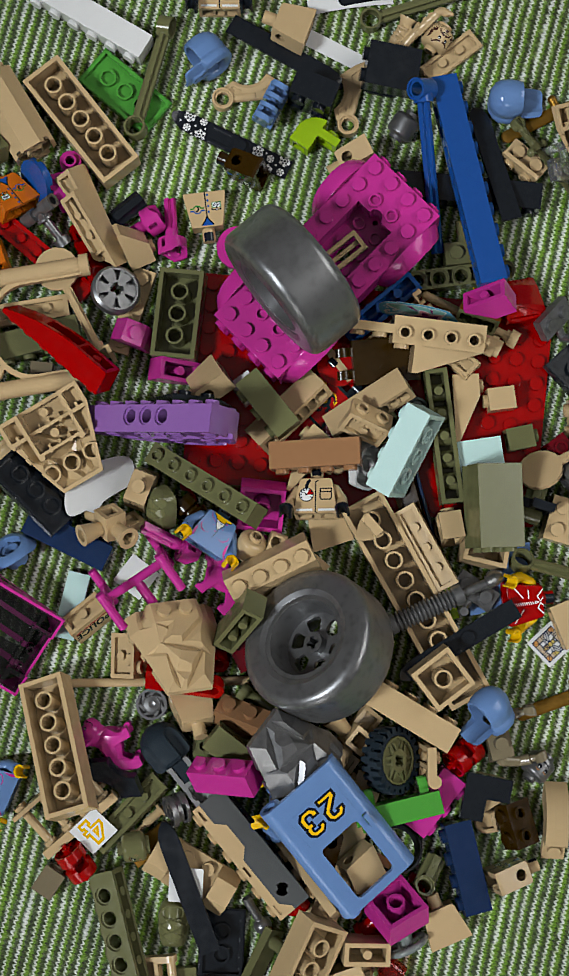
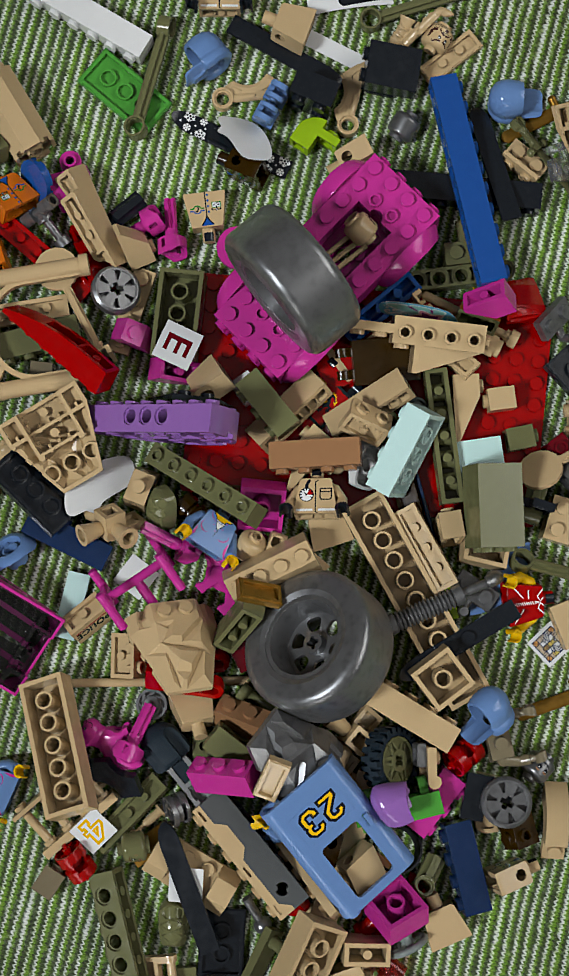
(82, 122): tan brick -> none
(128, 752): none -> dark pink piece
(177, 345): none -> white sticker
(246, 137): none -> white sticker
(258, 593): none -> pearl gold tile
(272, 778): none -> tan tile
(360, 228): none -> tan head
(368, 529): tan tile -> none
(392, 803): none -> medium lavender piece
(419, 754): none -> flat silver tile
(422, 93): blue piece -> none
(509, 816): none -> flat silver wheel

